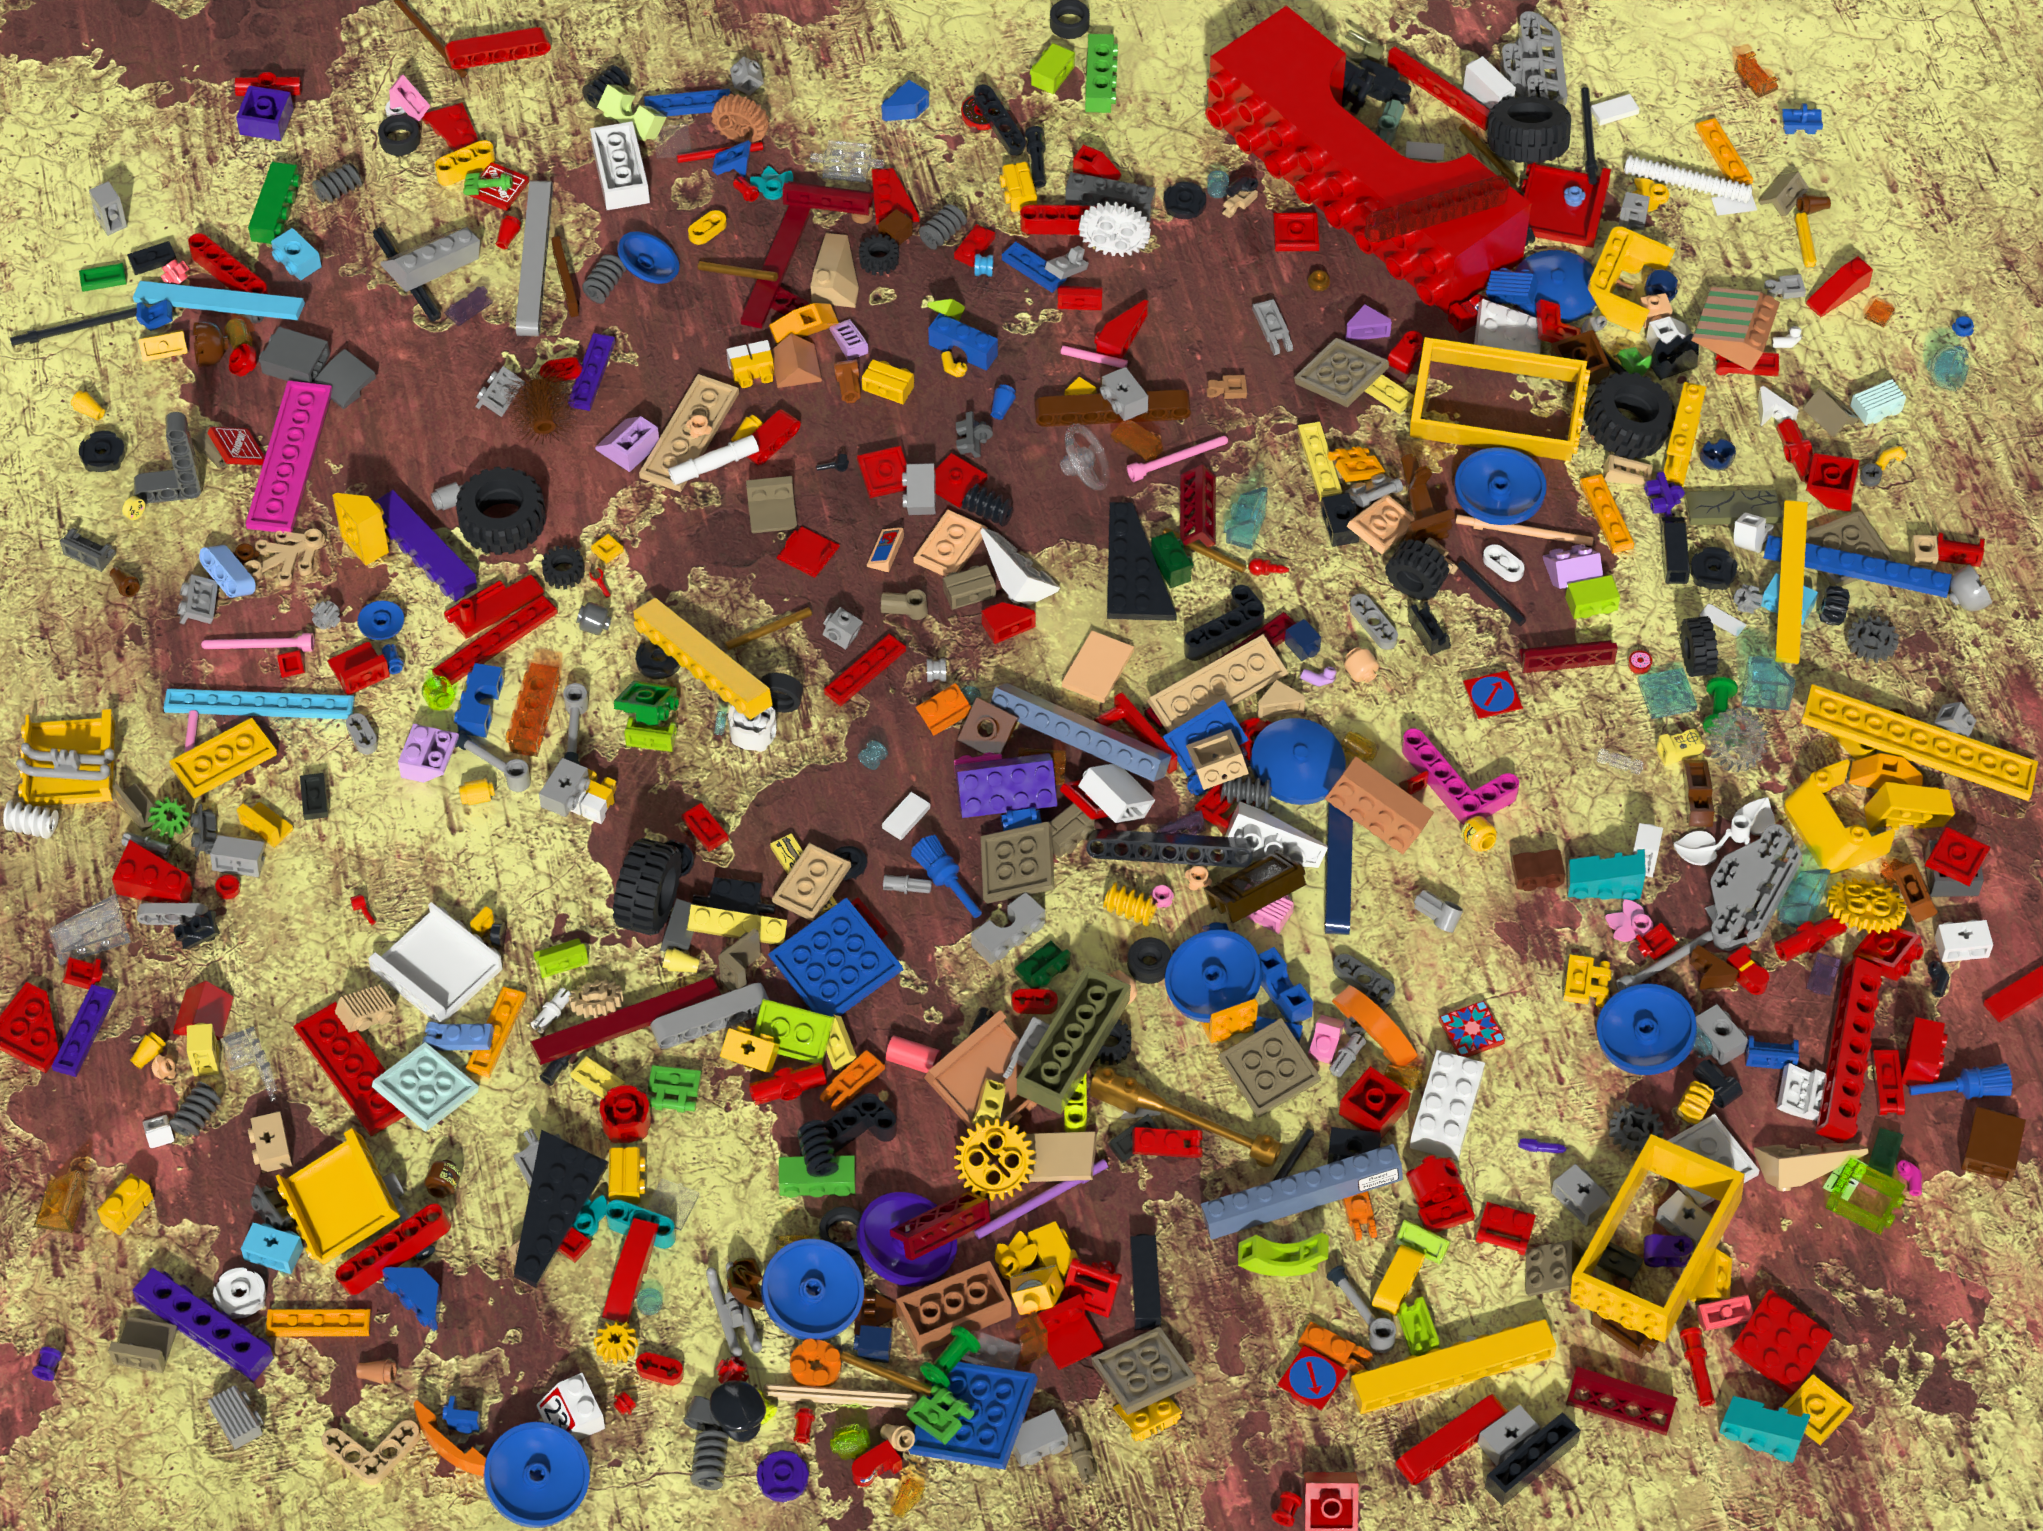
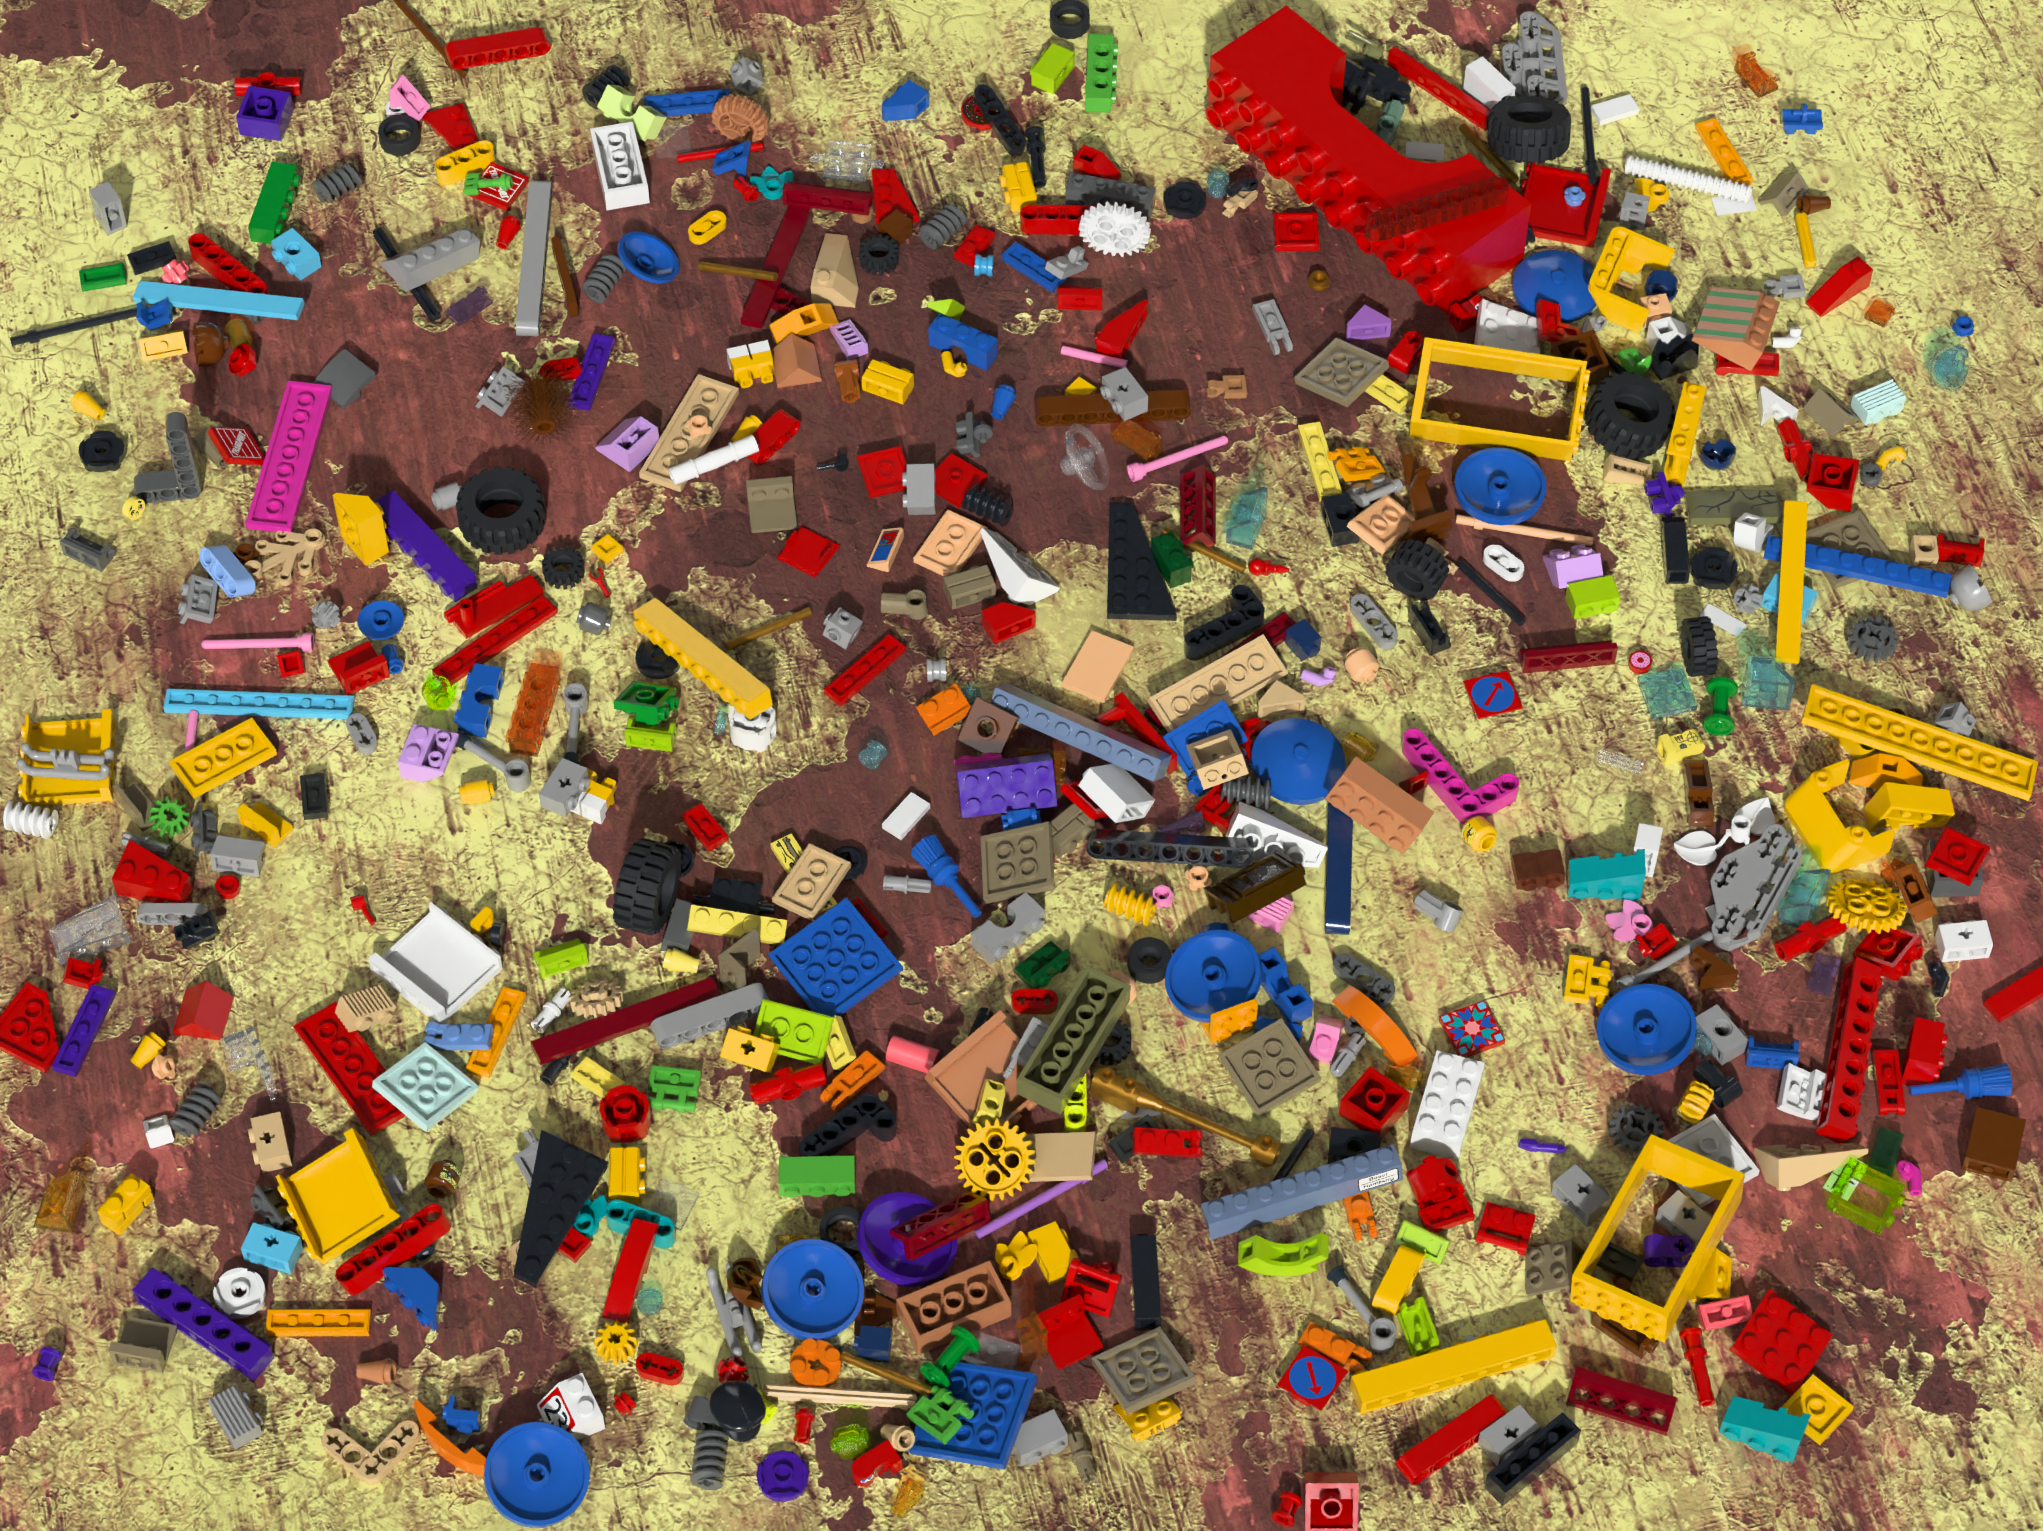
(125, 582): reddish brown cone -> none
(202, 1049): light yellow brick -> none
(294, 356): dark grey brick -> none
(786, 684): black tyre -> none
(817, 1149): black piece -> none
(1036, 1289): yellow torso -> none
(1512, 287): blue brick -> none
(1607, 513): light orange tile -> none
(1747, 745): clear gear -> none
(1750, 975): red leg -> none
(1834, 605): black gear -> none

